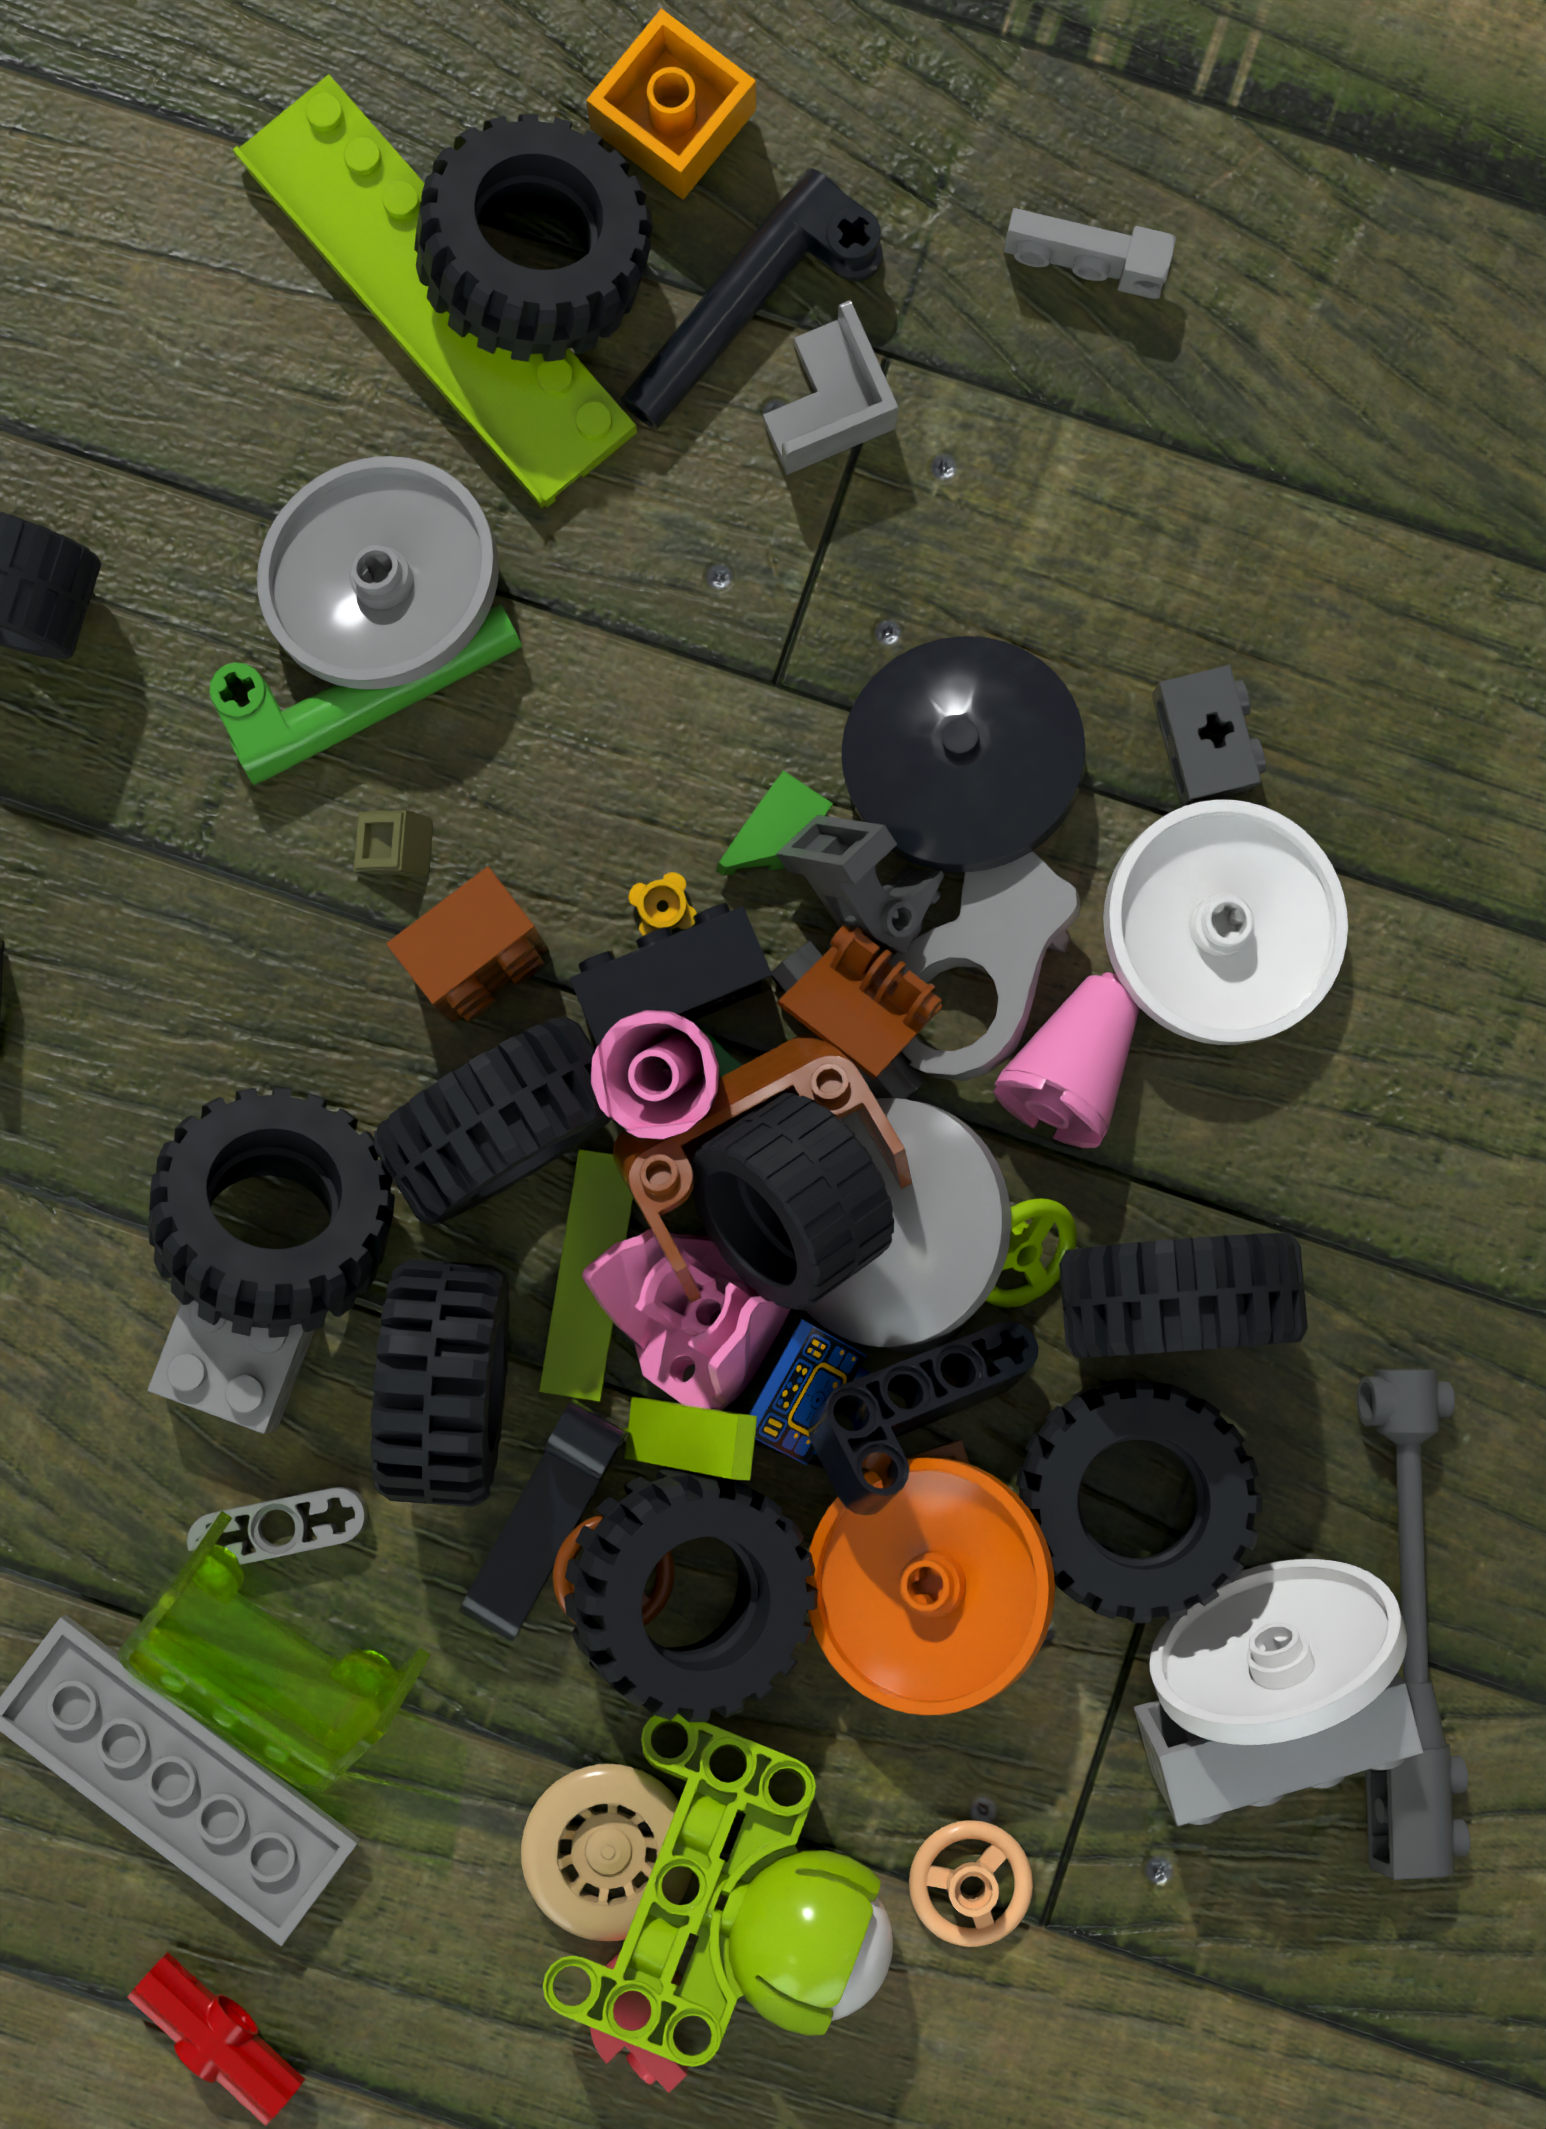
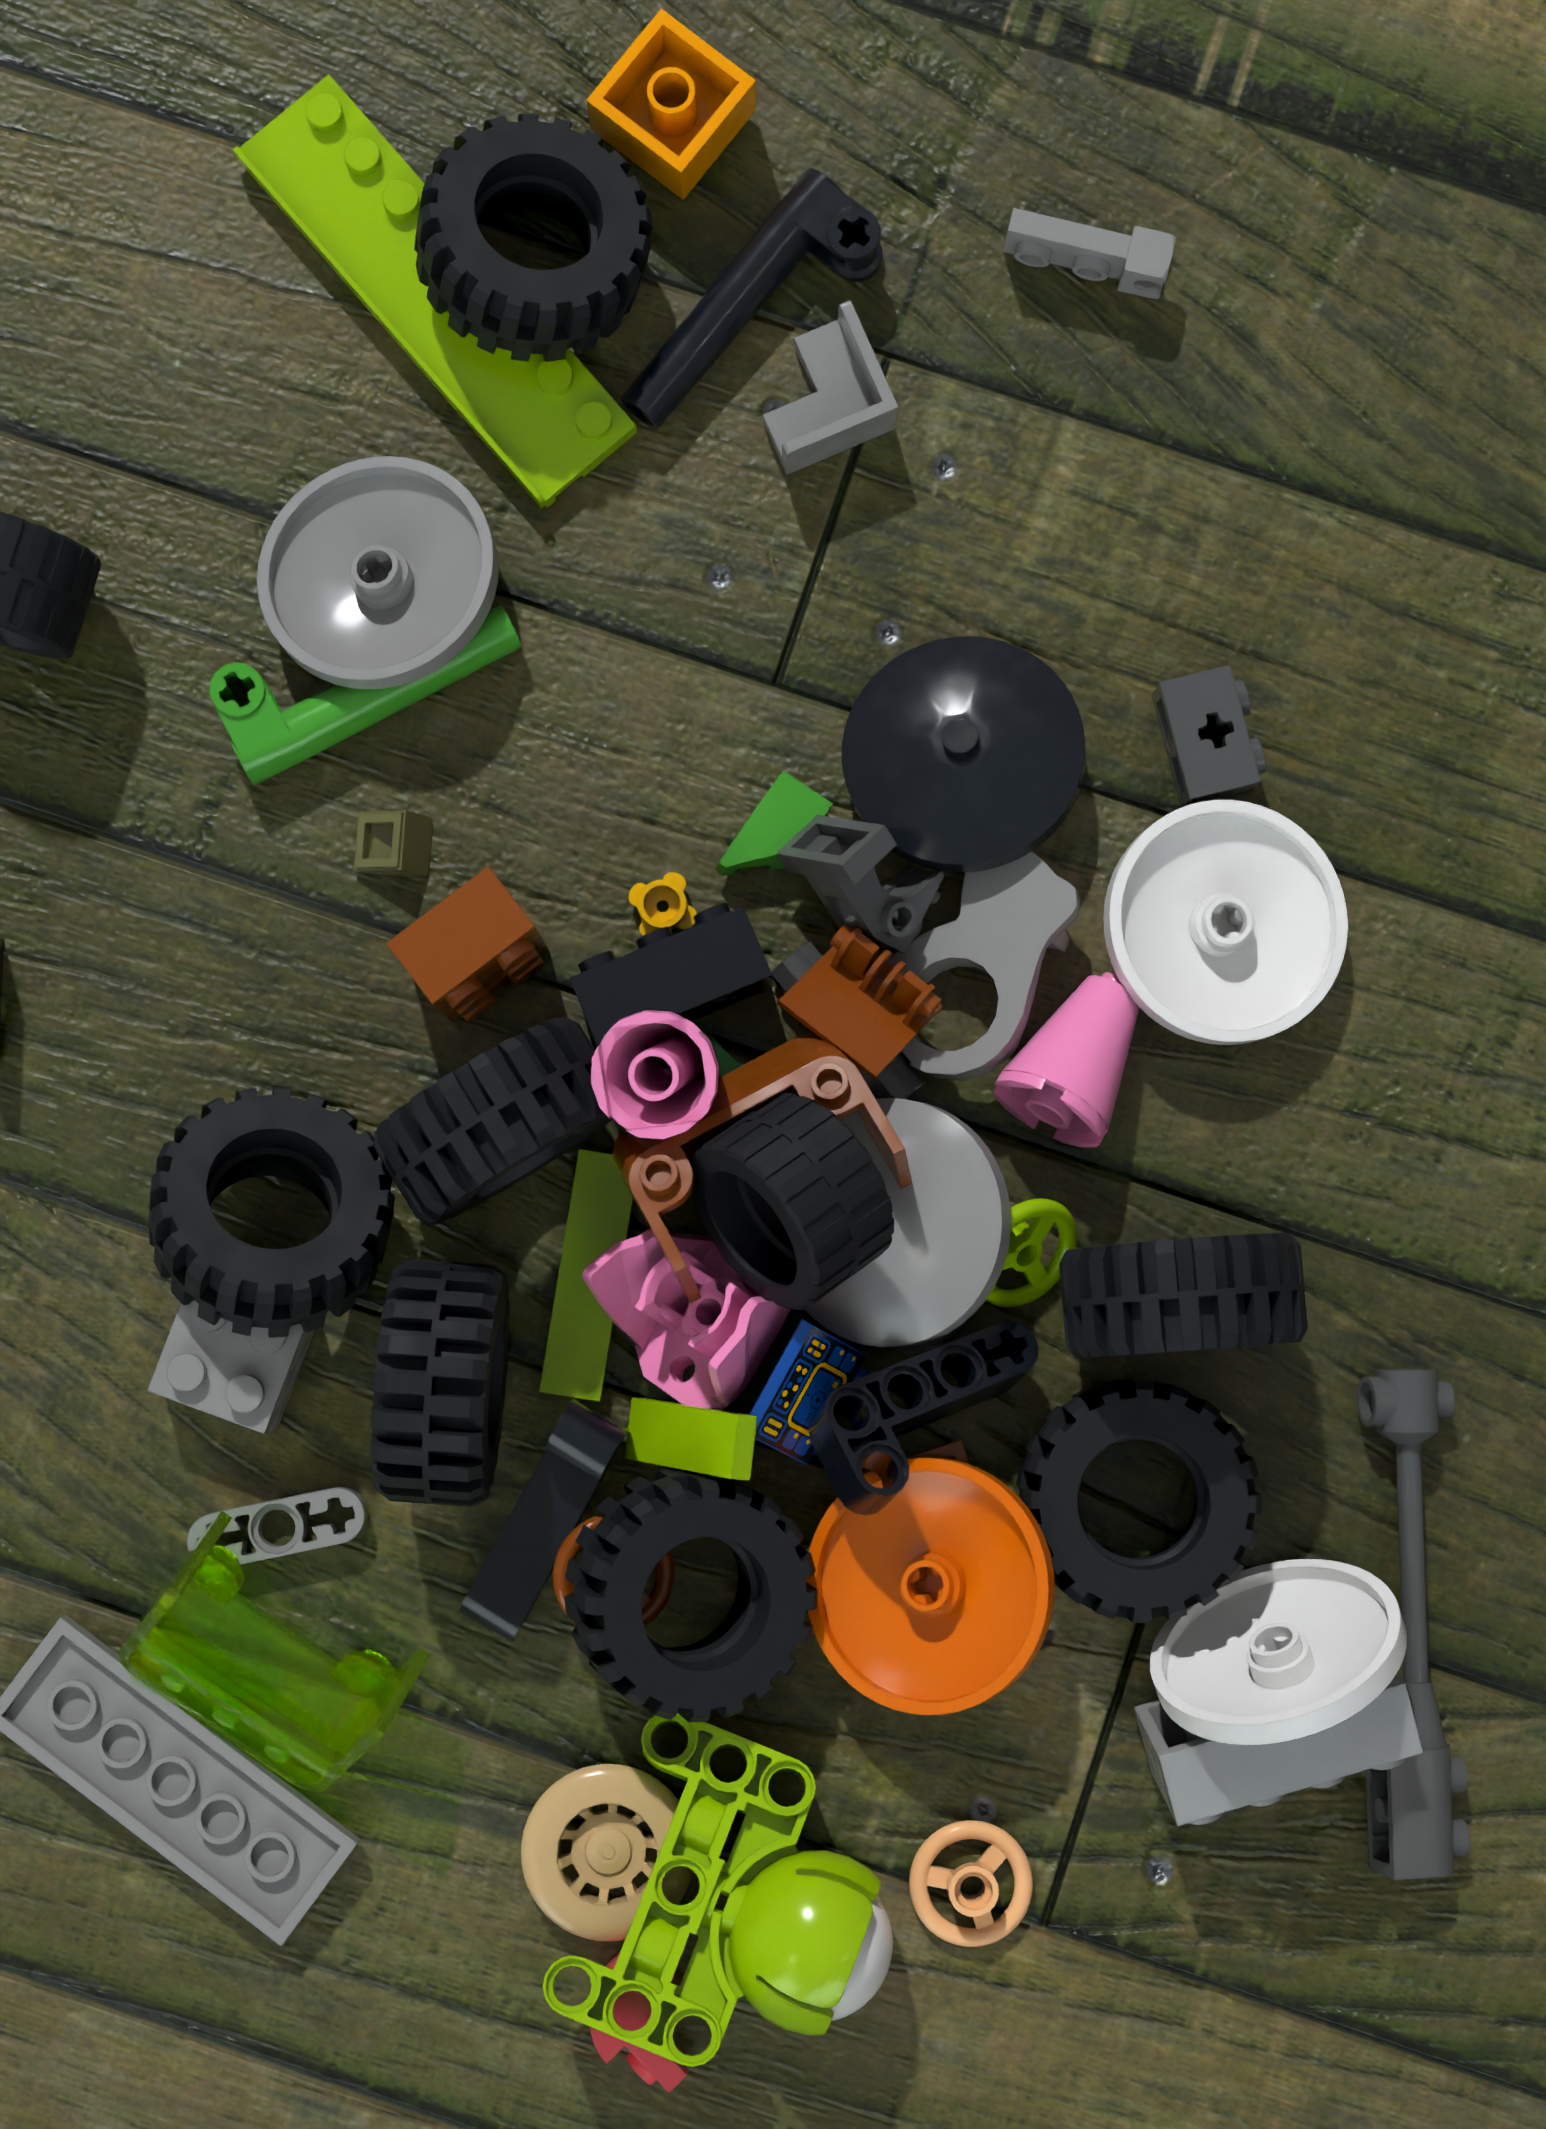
(216, 2038): red piece -> none

